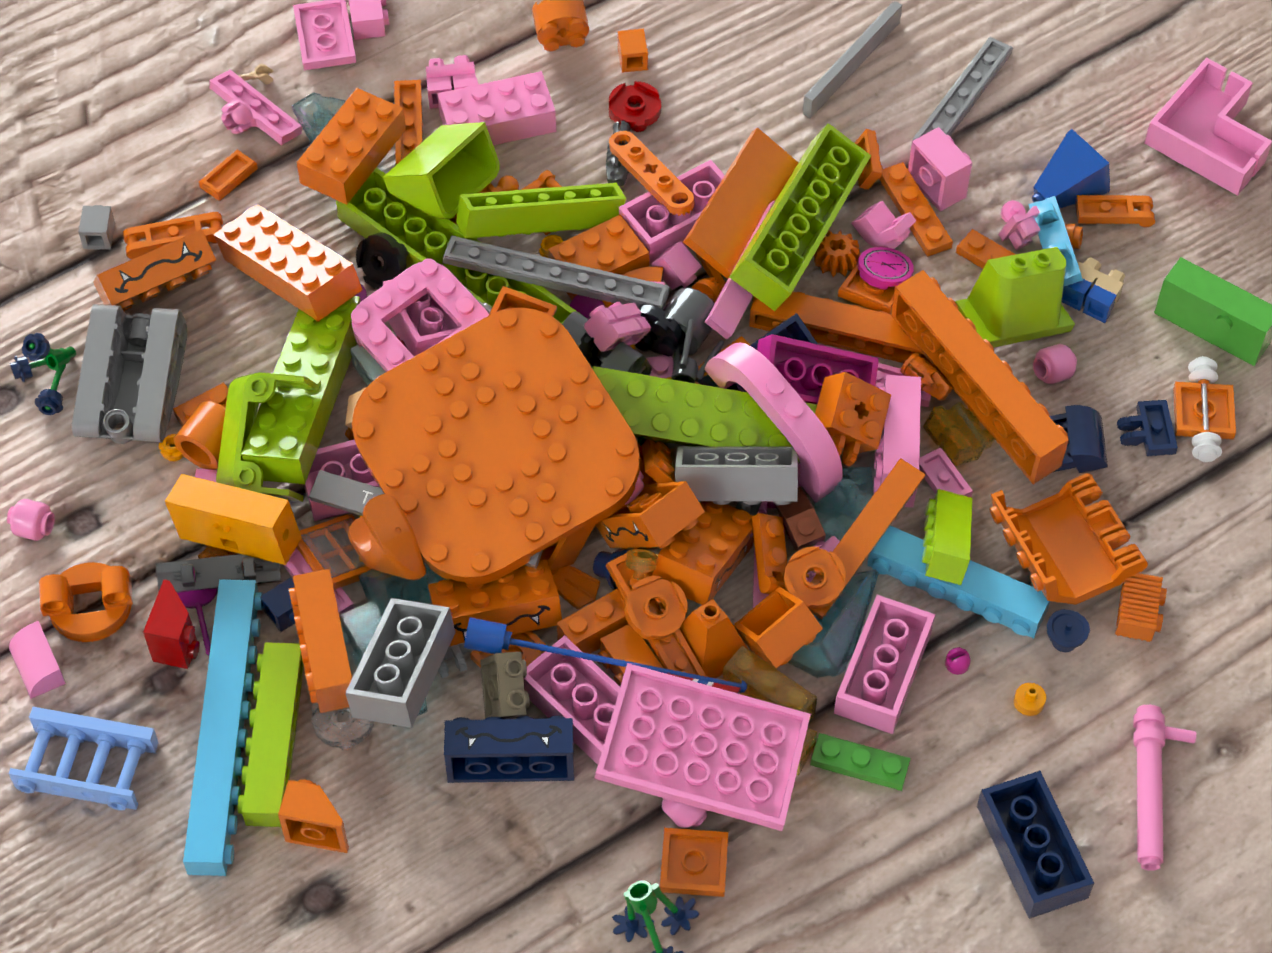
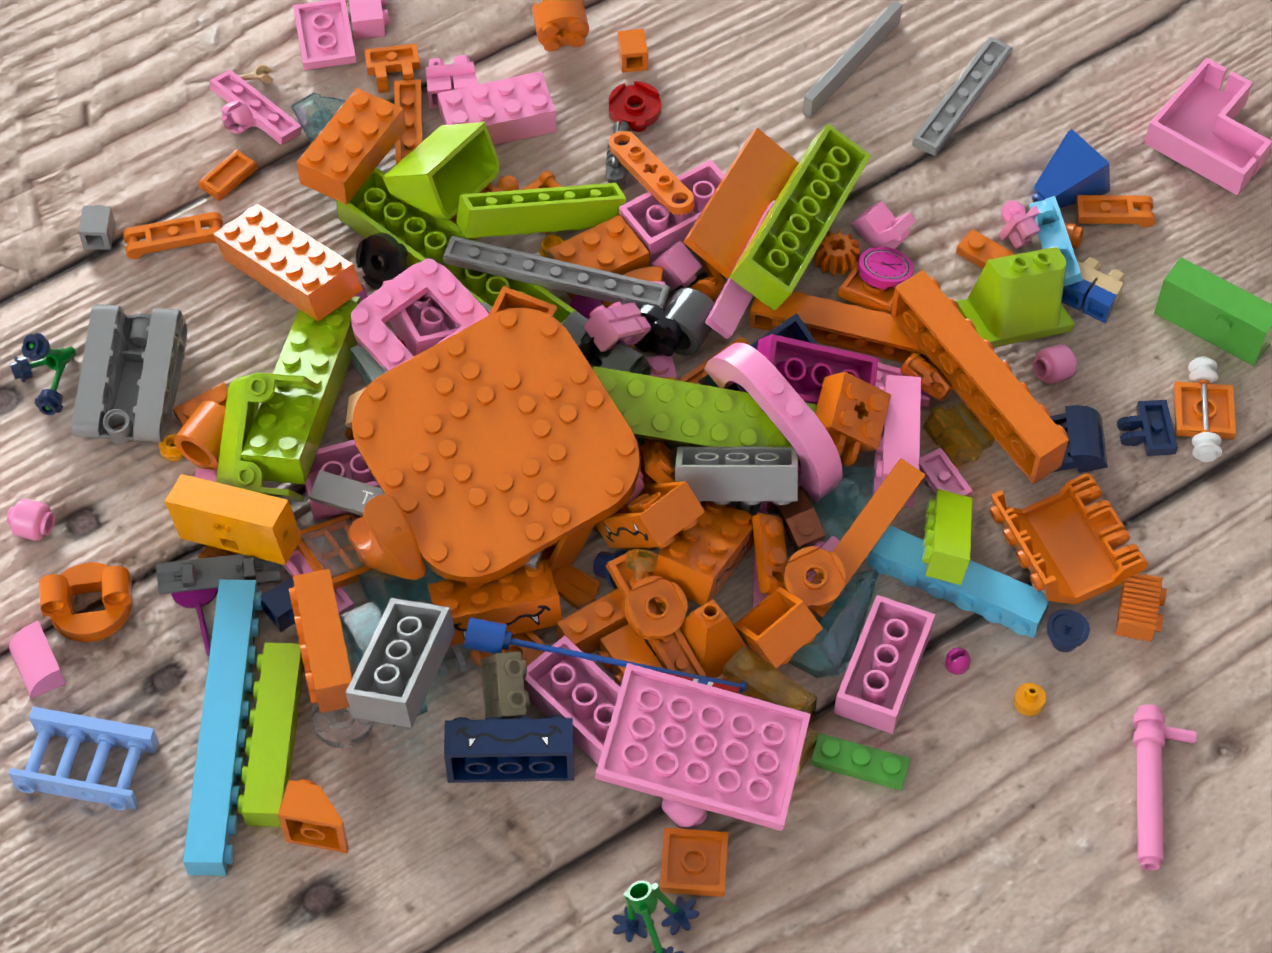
(156, 270): orange brick -> none
(170, 630): red slope -> none
(392, 59): none -> orange plate
(686, 368): dark grey plant -> none
(873, 168): orange plate -> none
(909, 198): orange plate -> none
(940, 168): bright pink brick -> none
(1035, 844): dark blue brick -> none

